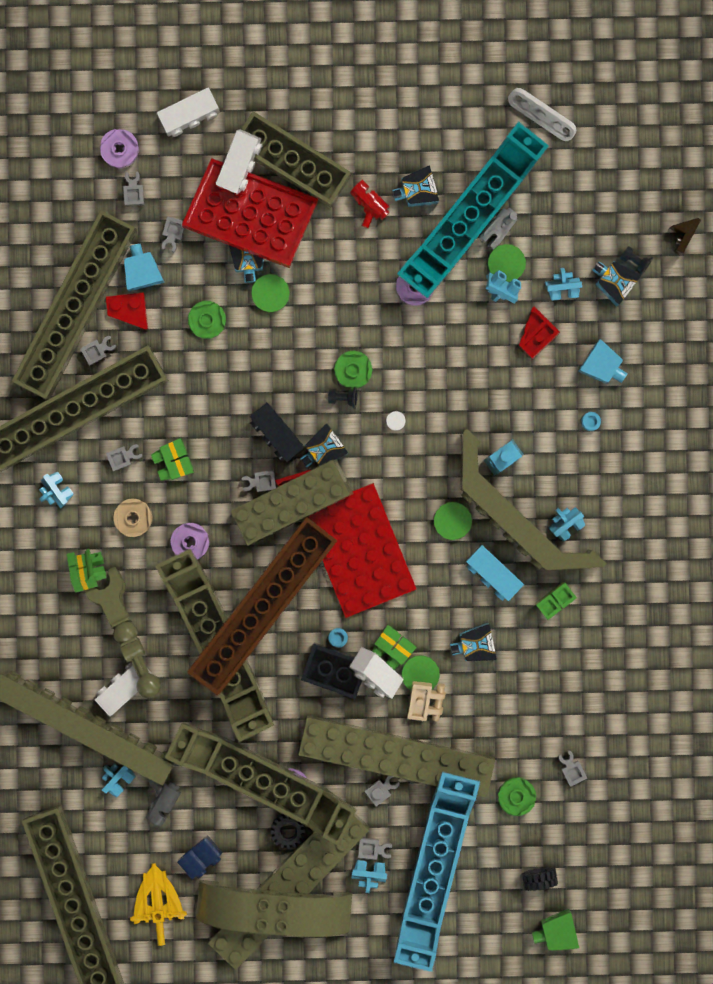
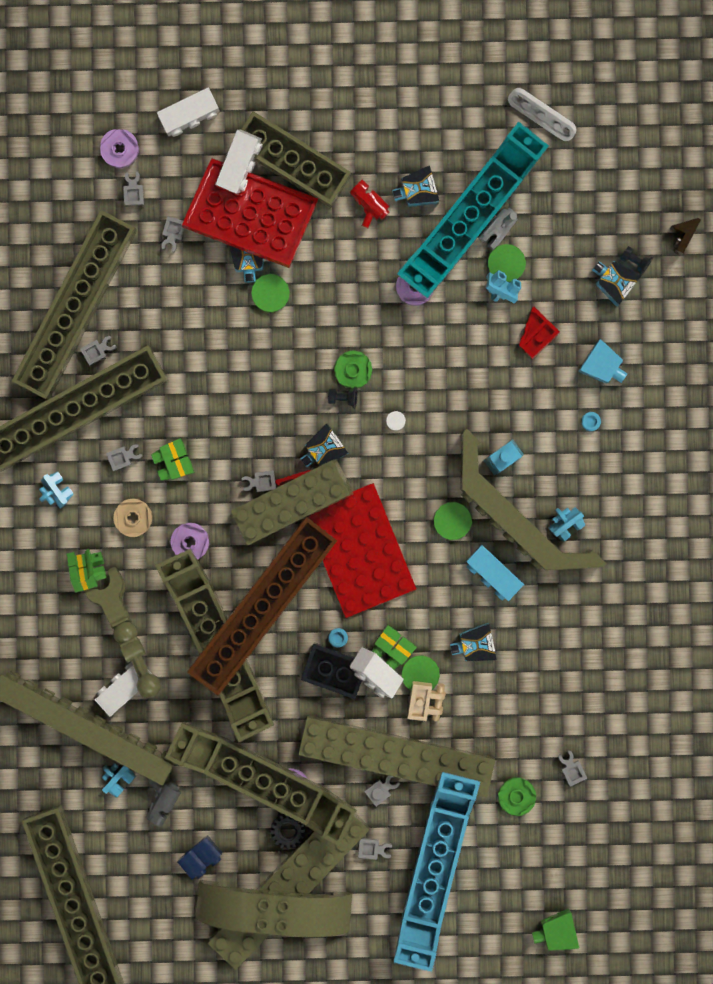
(128, 308): red wing -> none
(141, 269): medium azure torso -> none
(155, 881): yellow bar -> none
(206, 319): bright green tile -> none
(276, 433): black brick -> none
(377, 875): medium azure hips -> none
(539, 879): black tyre -> none
(555, 599): bright green hips -> none
(572, 285): medium azure hips -> none

